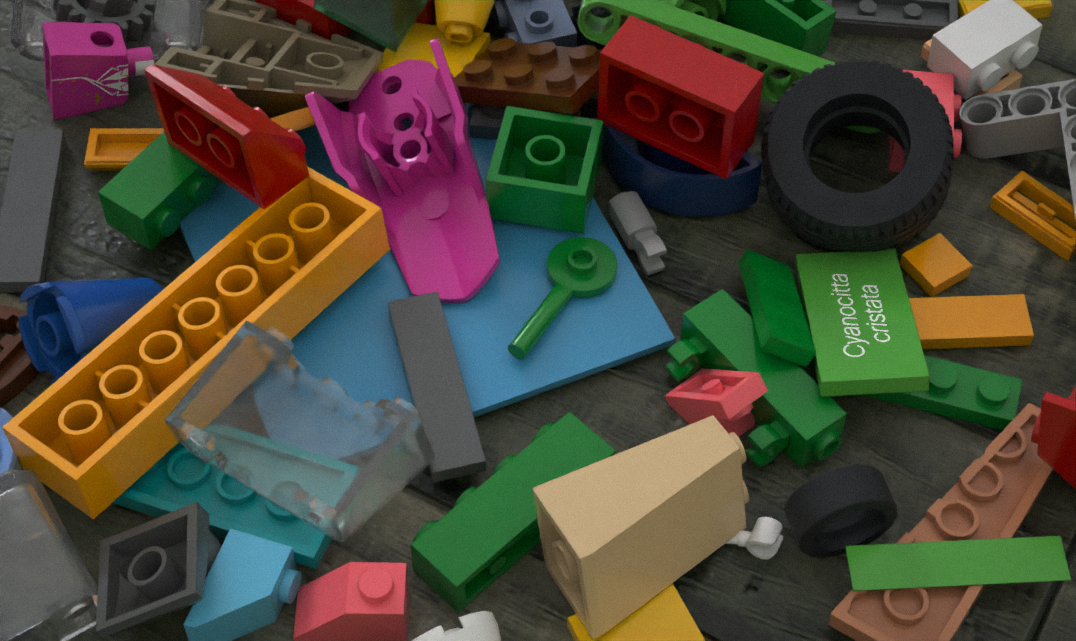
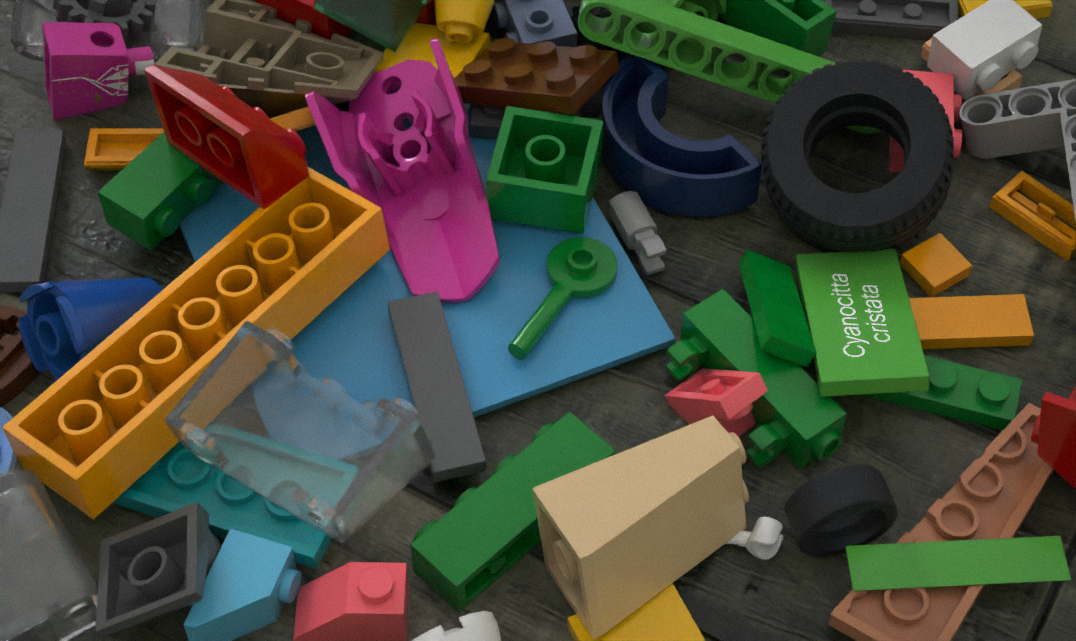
(679, 96): red brick -> none

